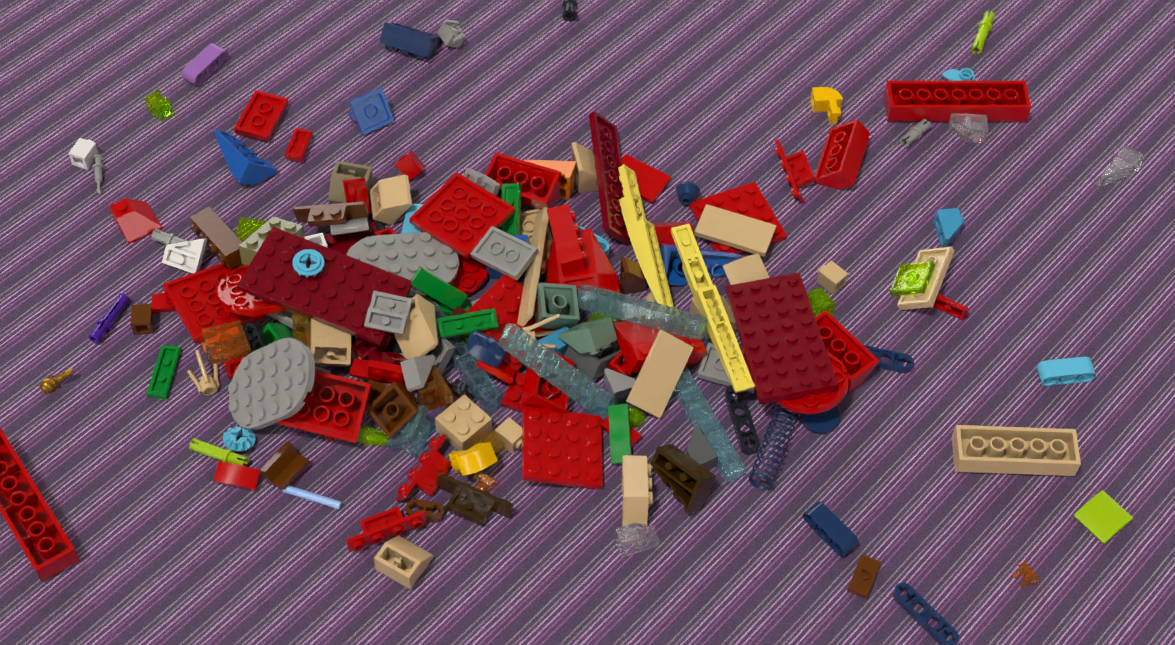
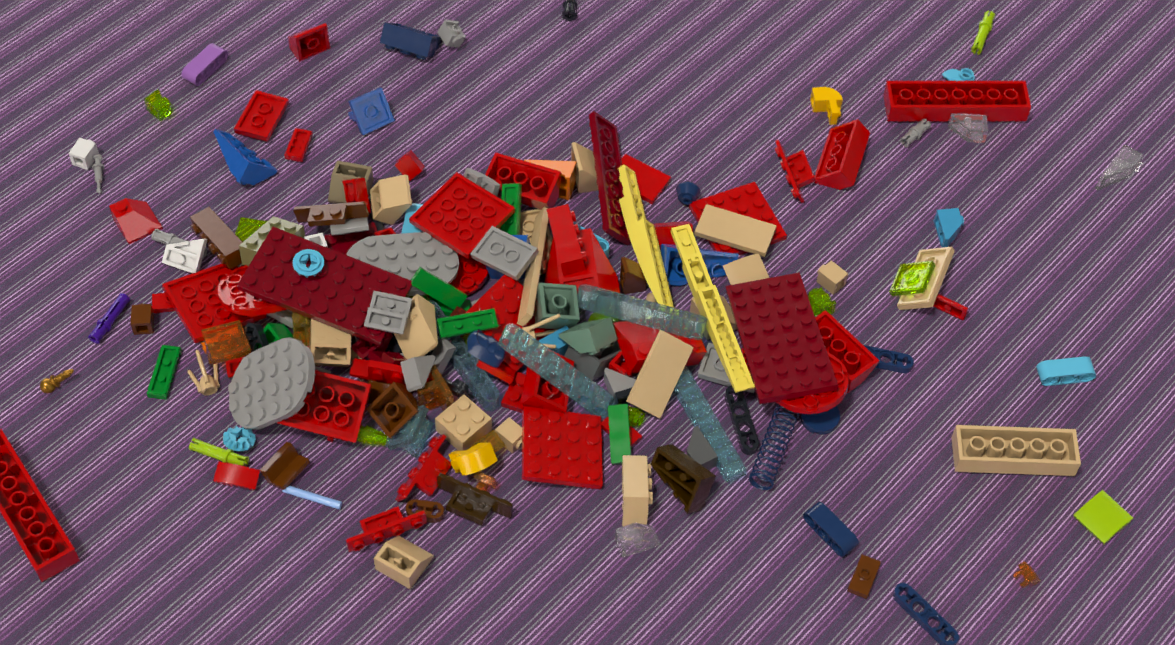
(309, 42): none -> red slope

